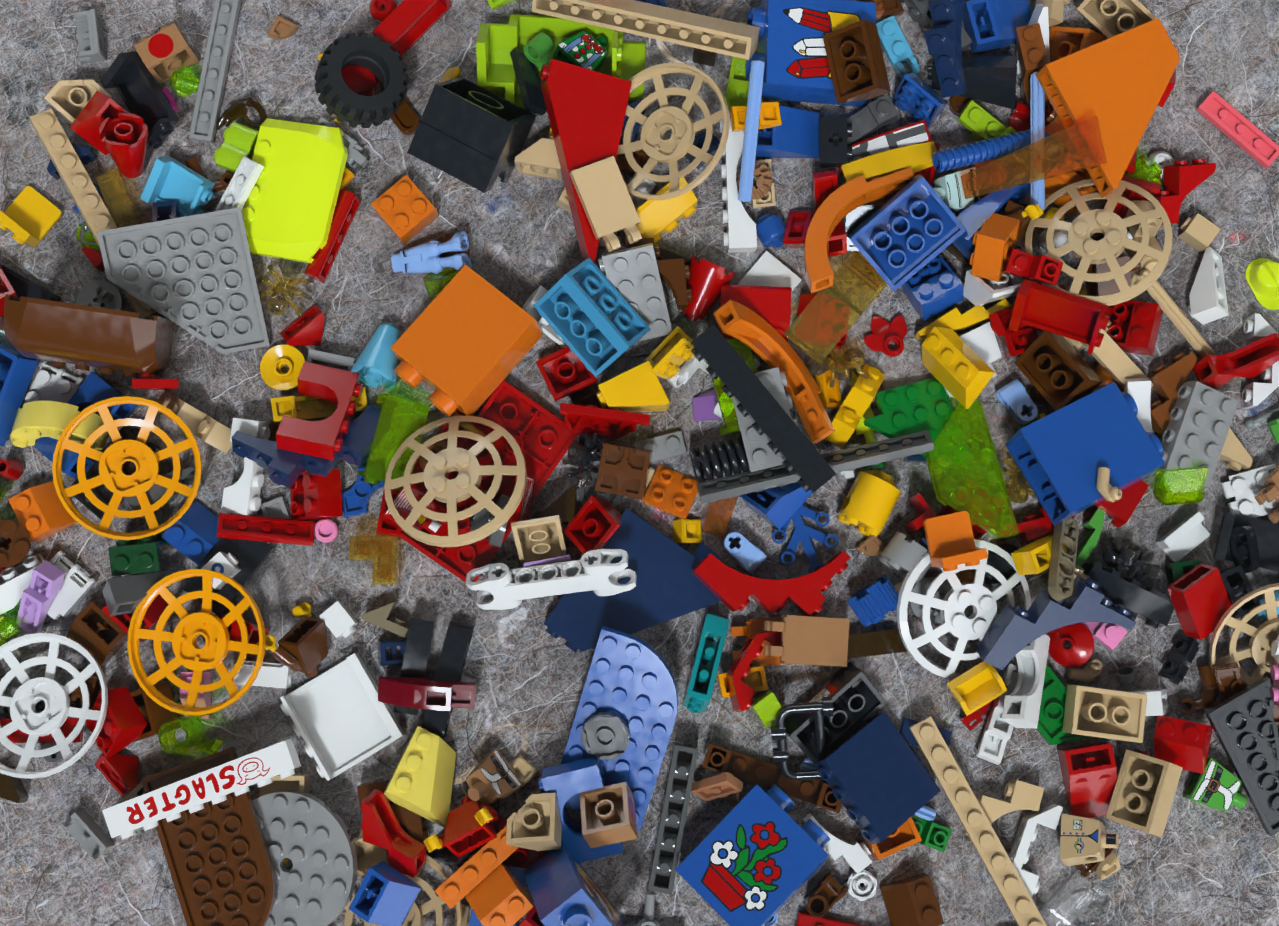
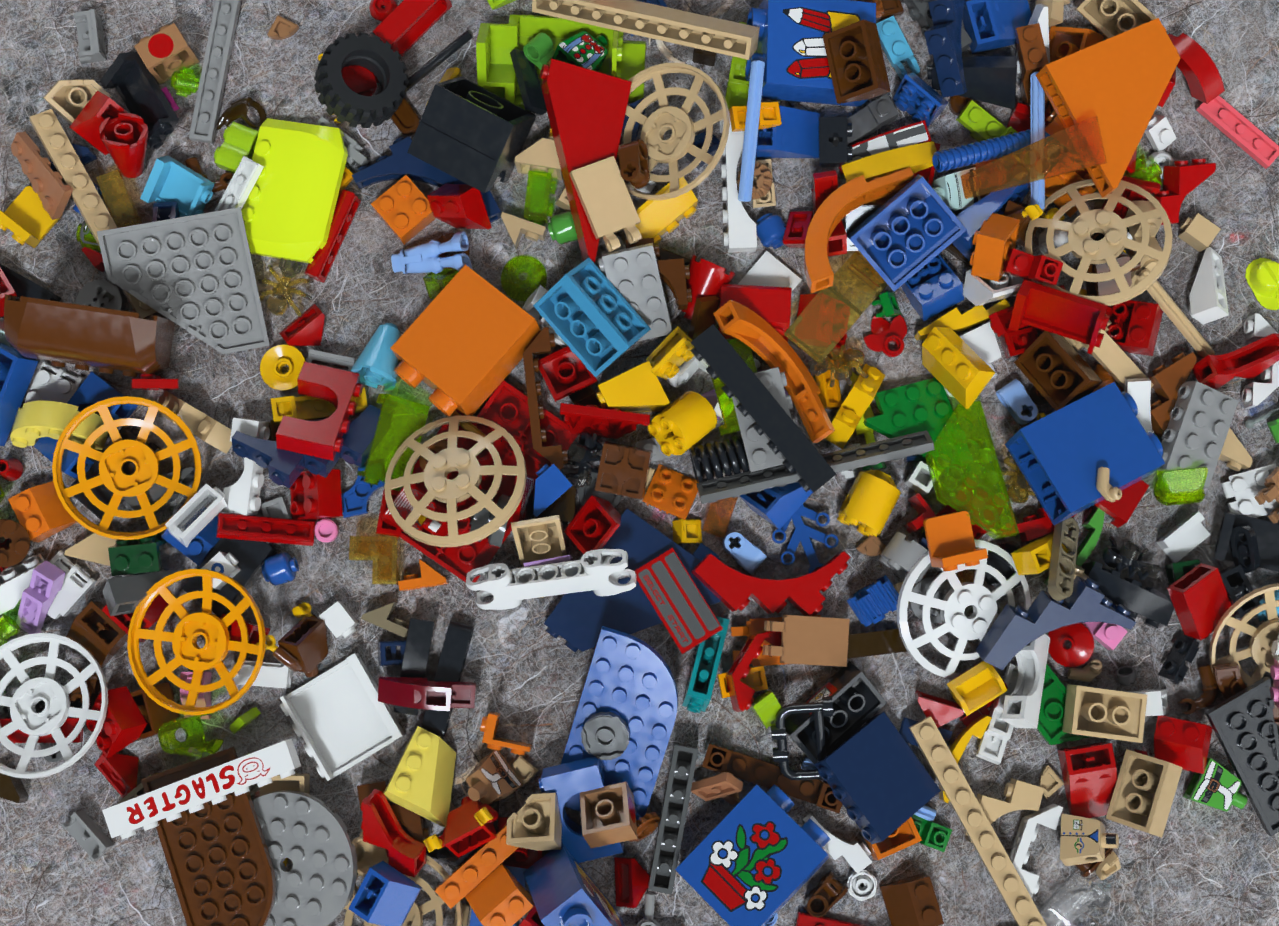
(43, 179): none -> nougat wing
(92, 549): none -> tan slope
(196, 514): none -> white window
(244, 719): none -> lime tile
(279, 568): none -> blue head
(403, 163): none -> dark blue arch
(429, 578): none -> orange slope
(438, 59): none -> black bar
(459, 206): none -> red slope
(489, 727): none -> orange bracket
(517, 226): none -> tan slope
(522, 289): none -> clear neon green dish
(538, 196): none -> clear neon green brick
(540, 345): none -> reddish brown slope
(548, 487): none -> blue slope
(562, 228): none -> bright green head
(630, 882): none -> red slope
(634, 163): none -> reddish brown piece
(646, 825): none -> dark orange gear
(677, 601): none -> dark grey tile
(683, 423): none -> yellow cylinder
(703, 315): none -> reddish brown tile
(889, 304): none -> green tile
(920, 479): none -> white brick
(939, 709): none -> slope
(976, 729): none -> yellow slope
(1049, 781): none -> tan tile
(1159, 132): none -> white bracket
(1198, 69): none -> red arch

